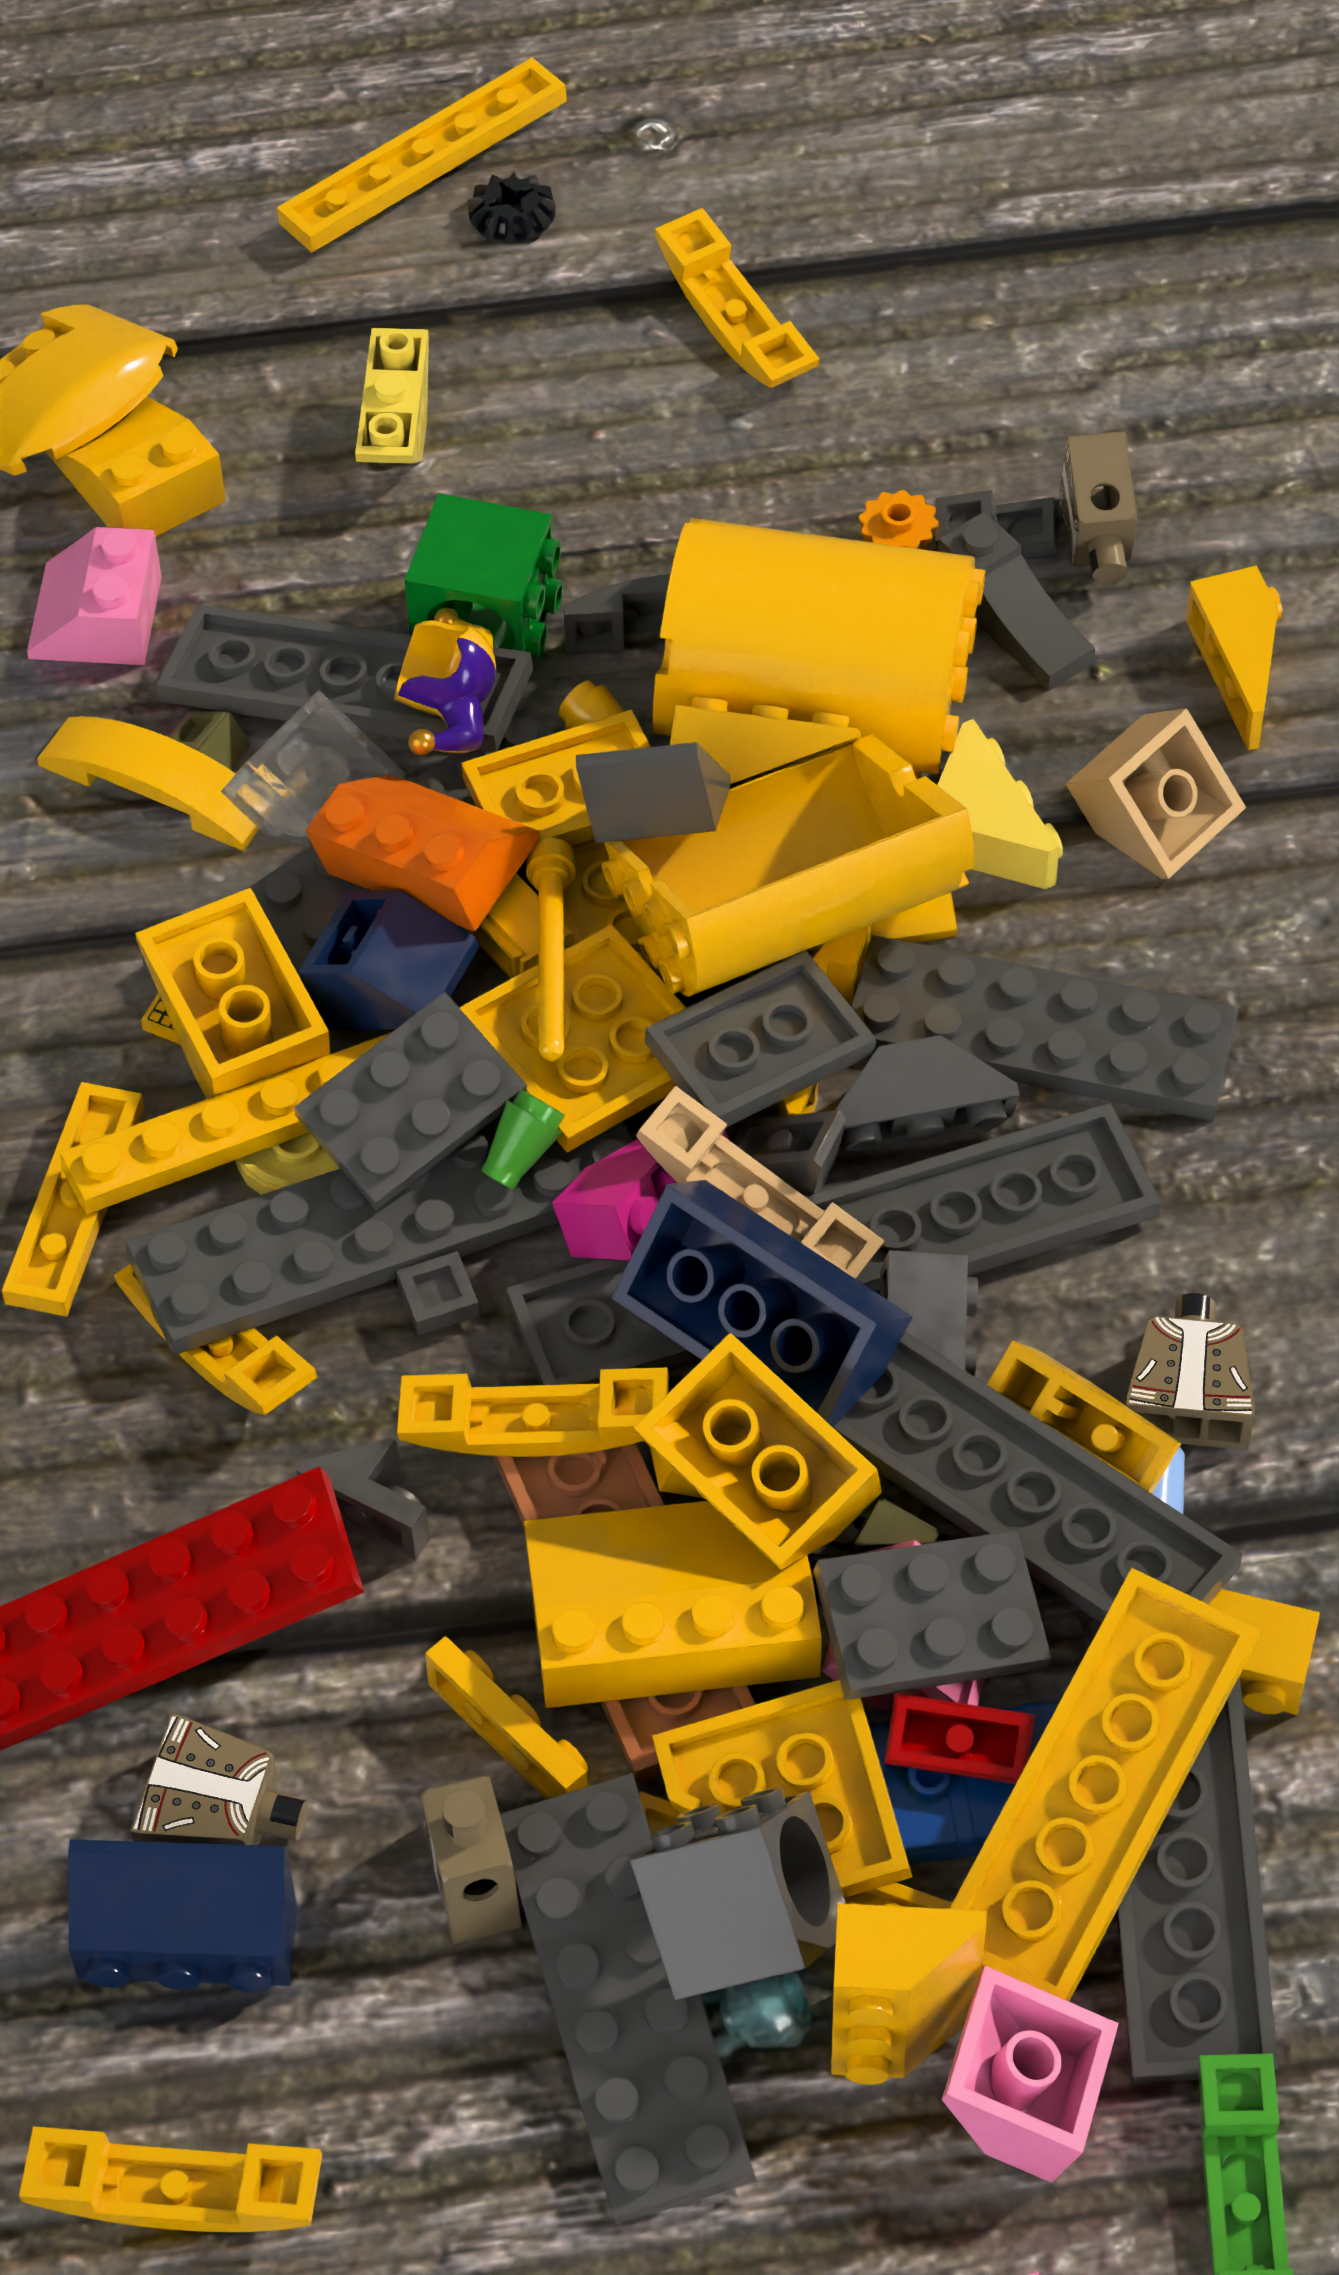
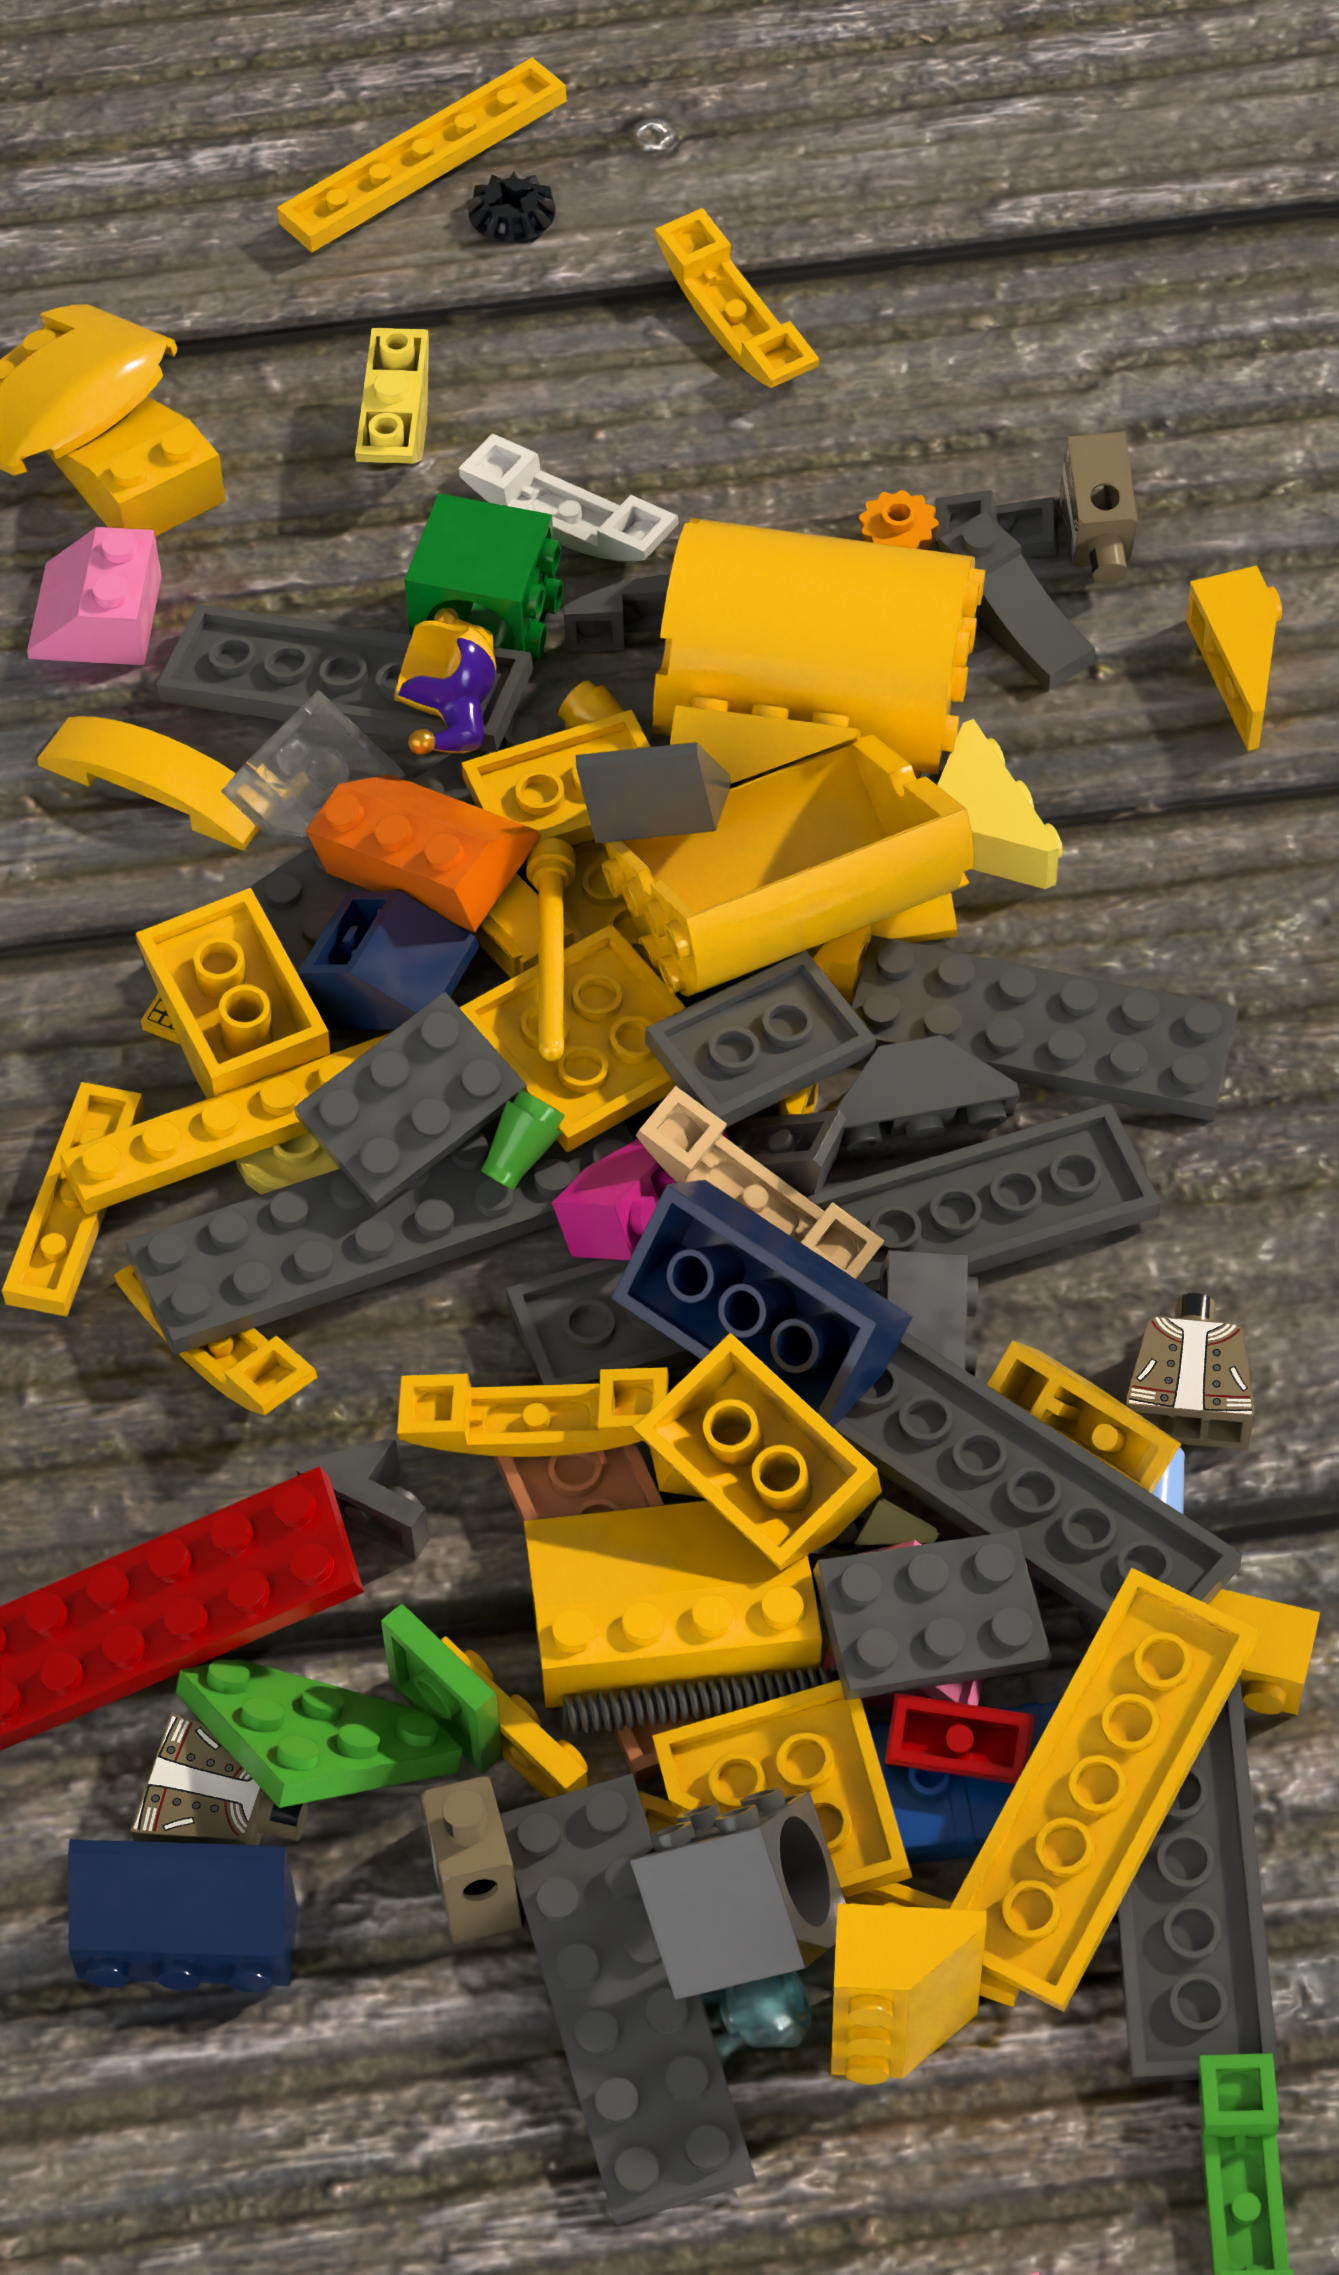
(170, 2186): yellow slope -> none
(213, 735): olive slope -> none
(313, 1737): none -> bright green plate
(437, 1293): flat silver plate -> none
(443, 1686): none -> bright green tile
(580, 519): none -> white slope
(681, 1699): none -> dark grey piece
(1028, 2074): bright pink slope -> none
(1157, 792): tan slope -> none

